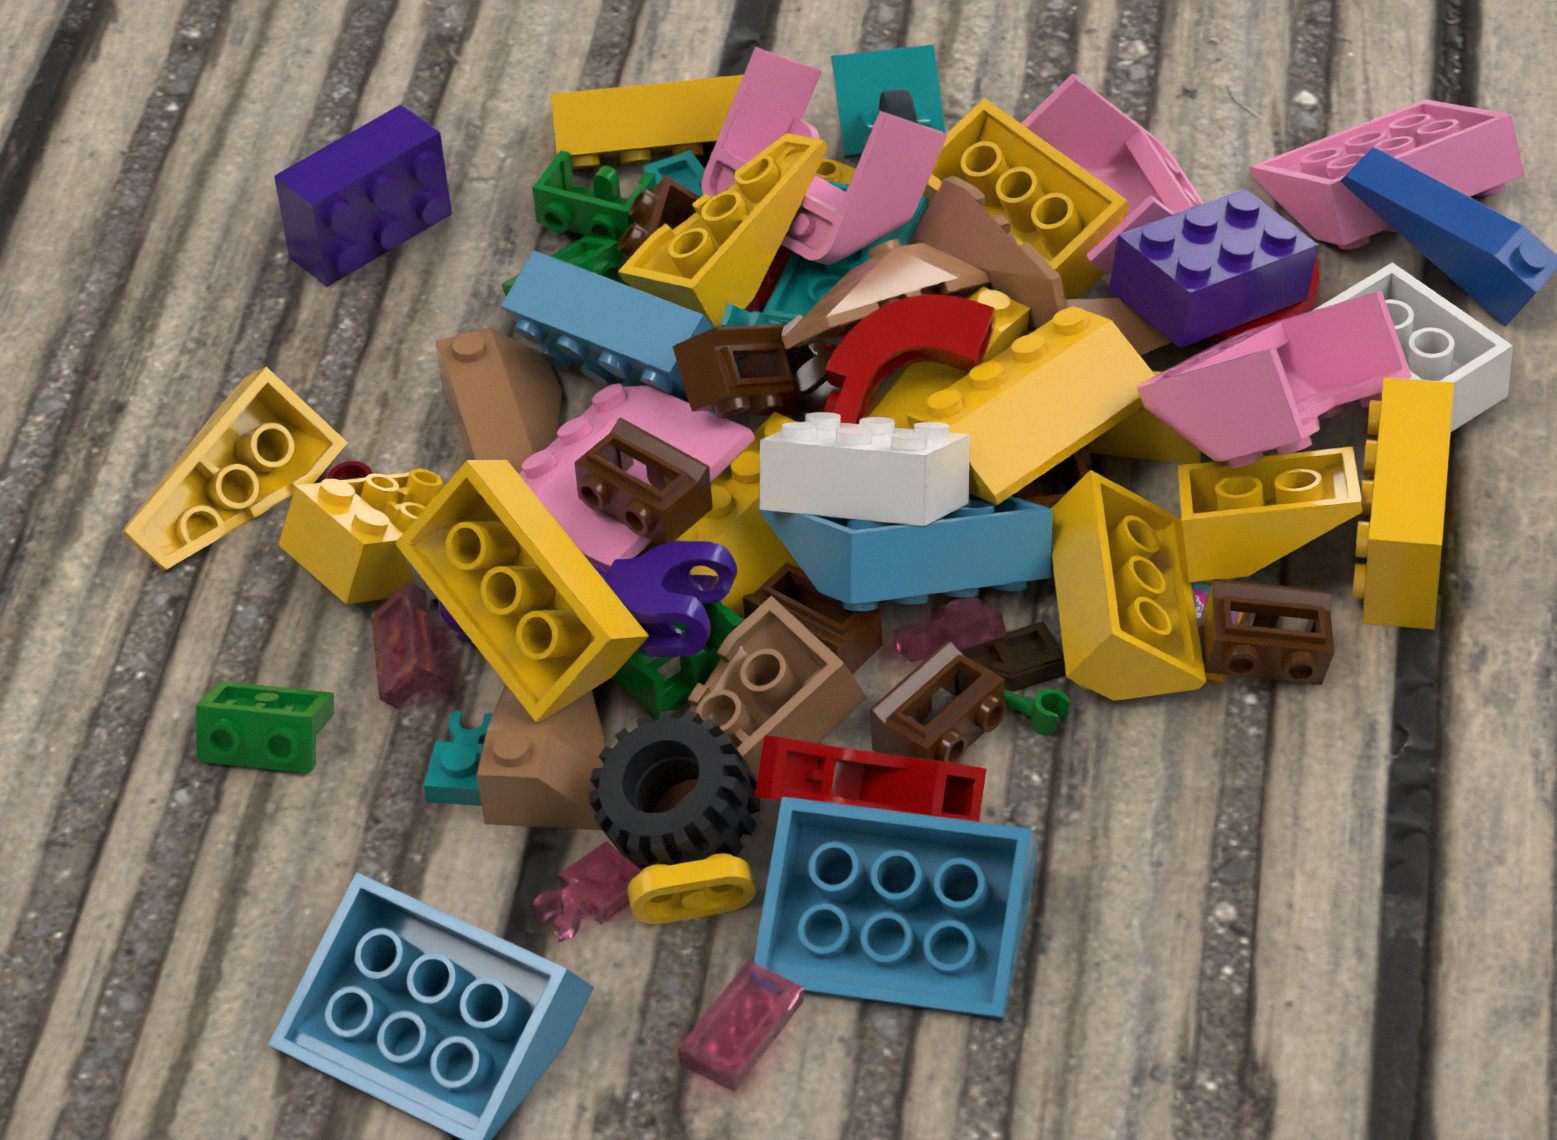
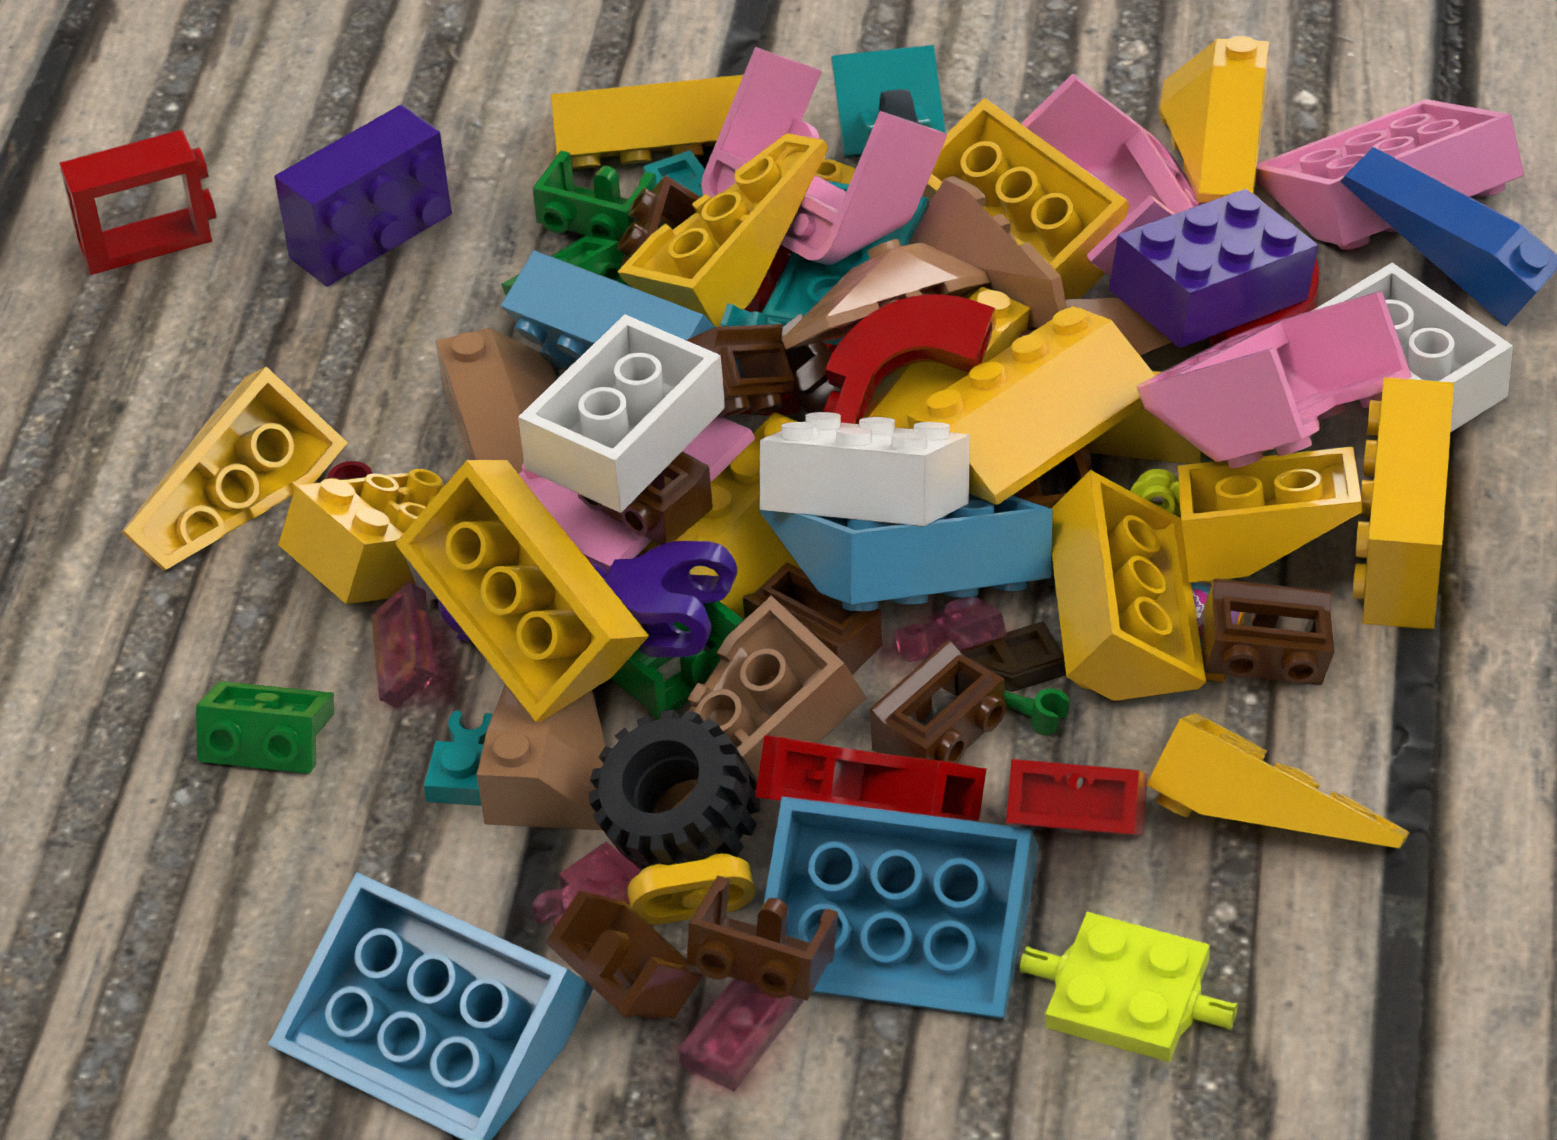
(126, 169): none -> red window
(622, 412): none -> white brick
(623, 957): none -> reddish brown window
(758, 953): none -> reddish brown window
(1049, 797): none -> red window
(1128, 987): none -> neon yellow plate
(1159, 484): none -> neon yellow plate
(1218, 115): none -> yellow wedge
(1226, 778): none -> yellow wedge

